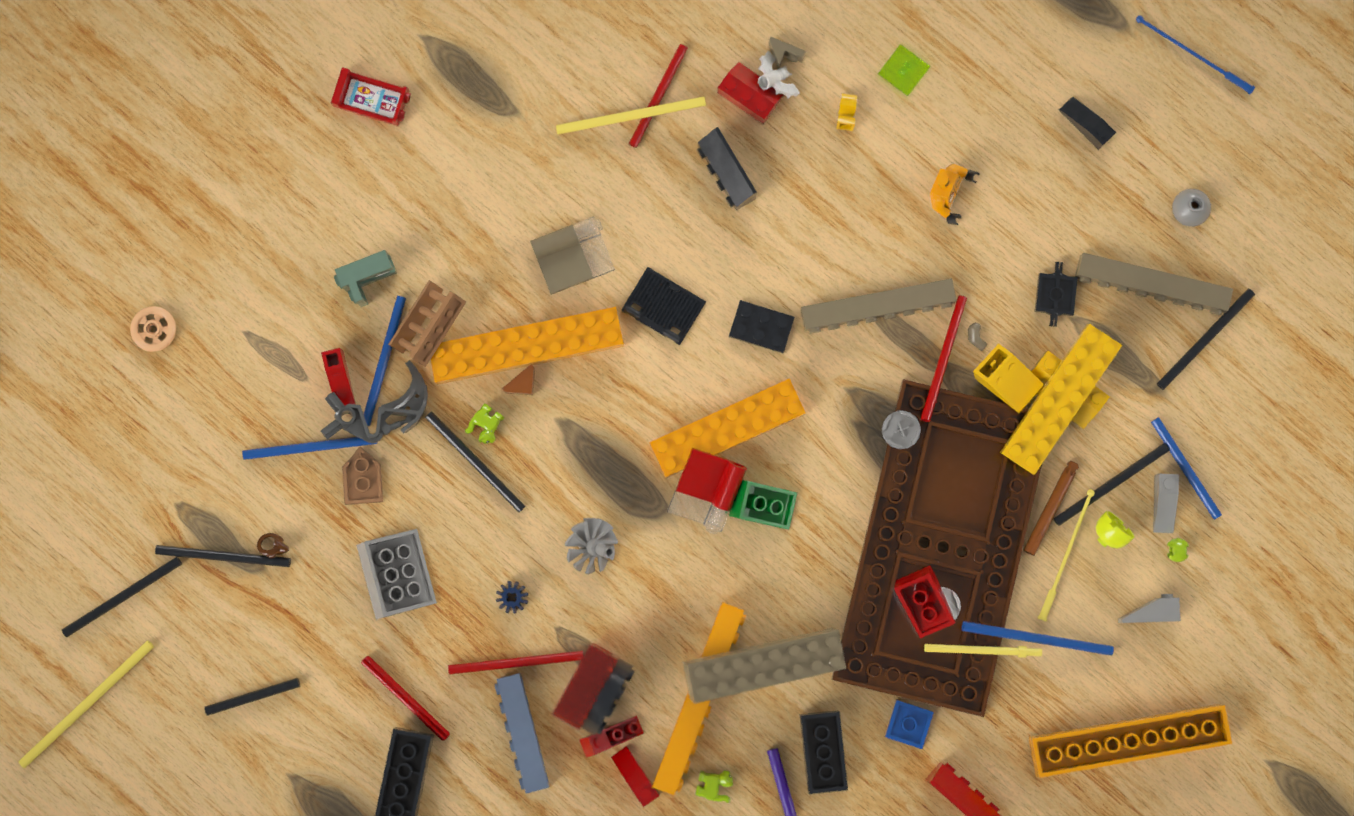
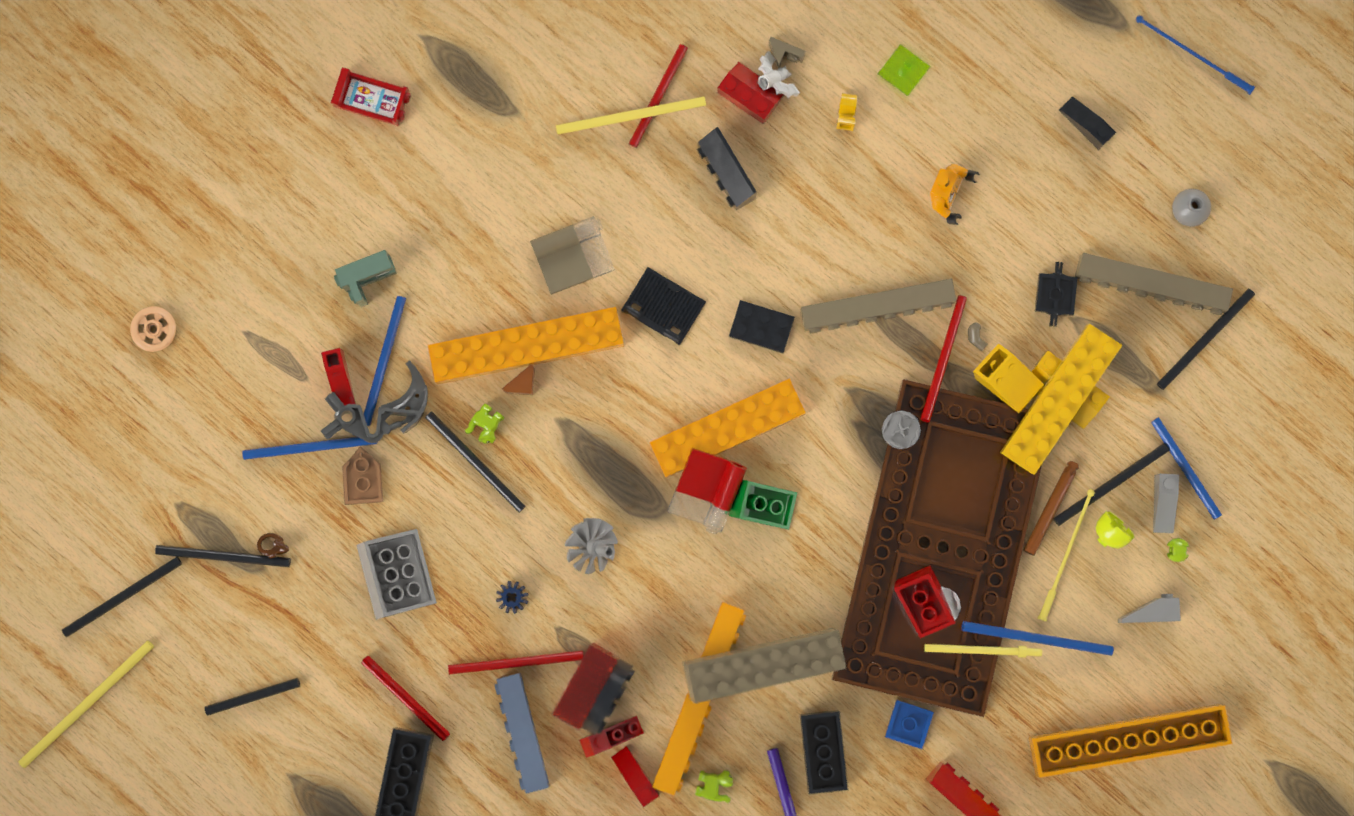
(437, 328): medium nougat fence -> none

